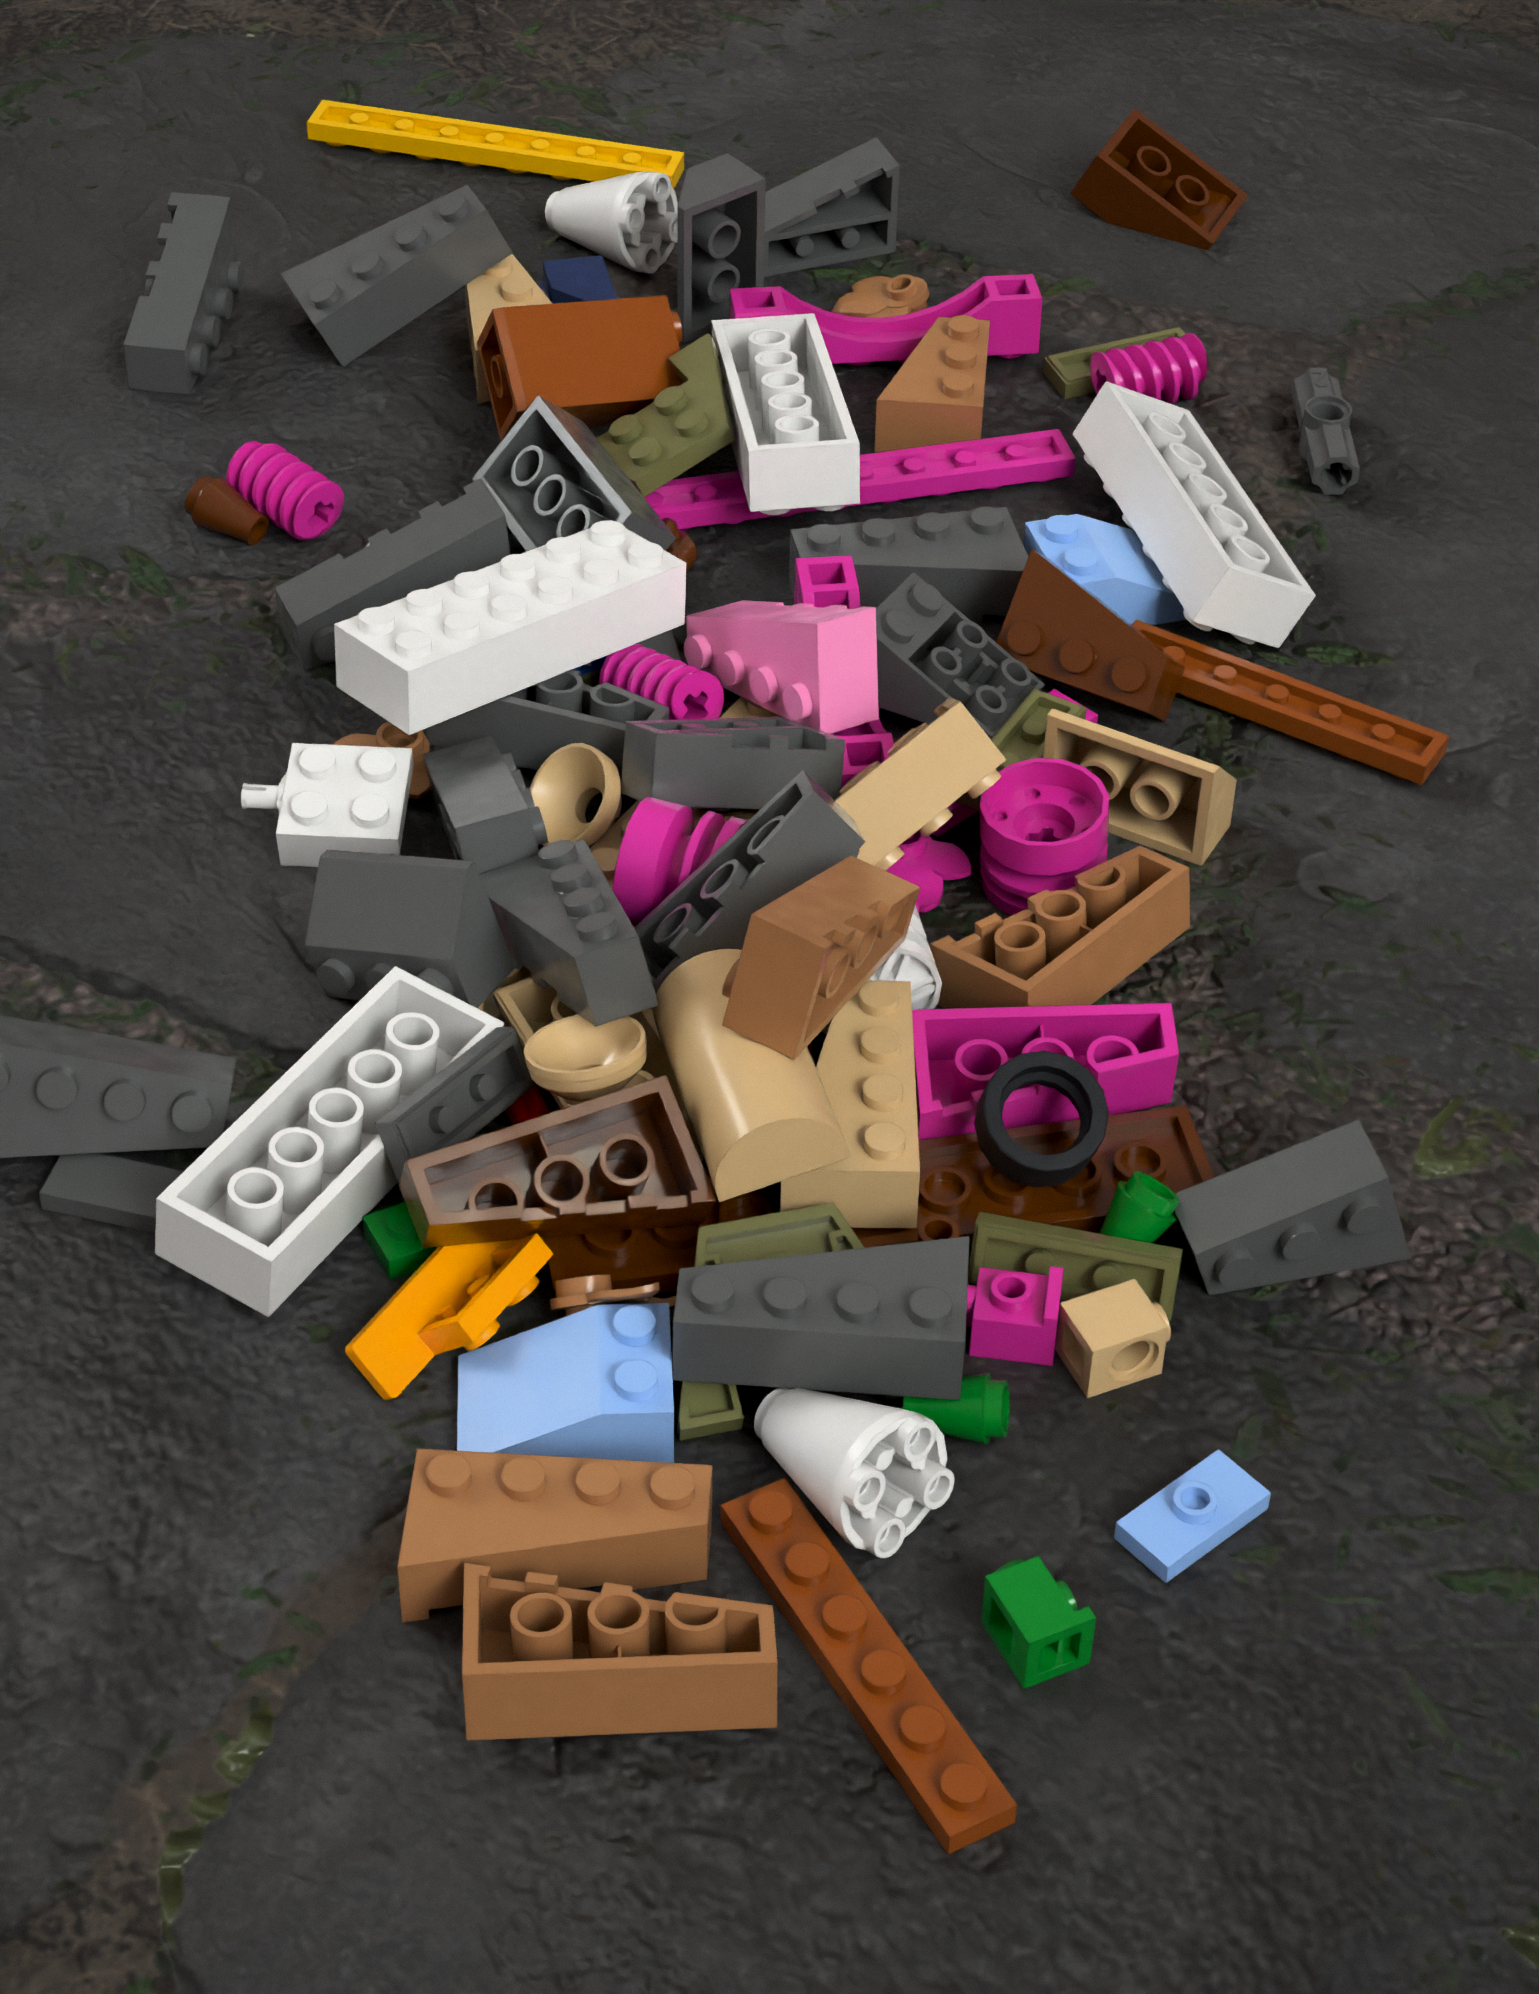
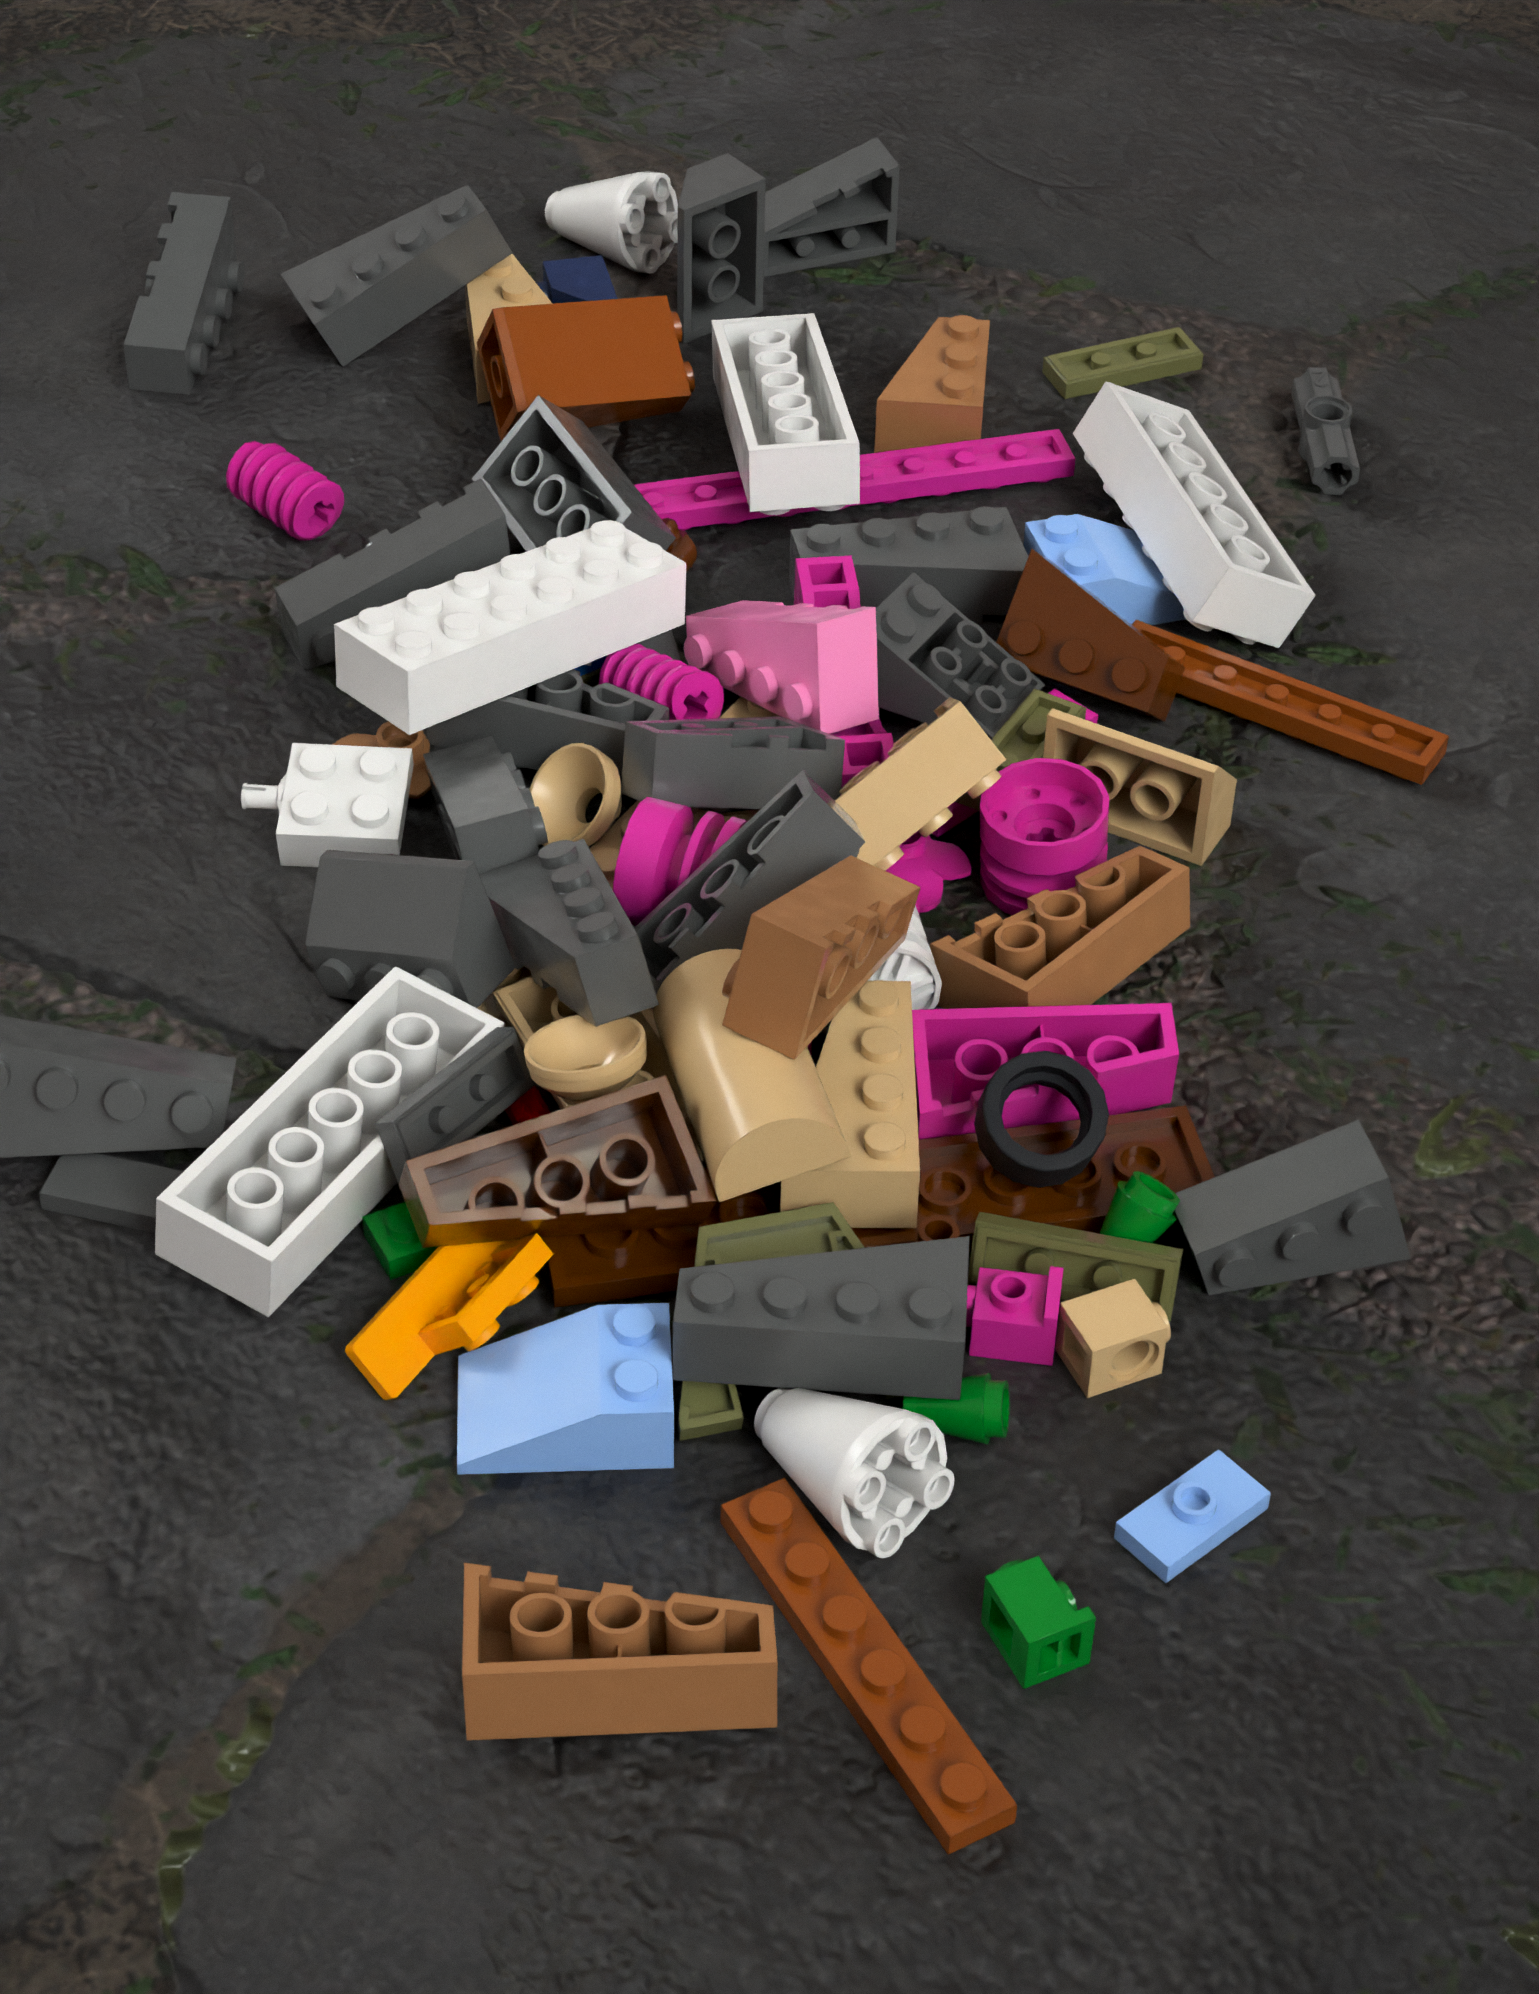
(223, 509): reddish brown cone -> none
(486, 144): yellow plate -> none
(551, 1517): medium nougat wedge -> none
(588, 1291): medium nougat plate -> none
(679, 426): olive wing -> none
(884, 297): medium nougat plate -> none
(1006, 300): dark pink arch -> none
(1155, 368): dark pink piece -> none
(1158, 186): reddish brown slope -> none

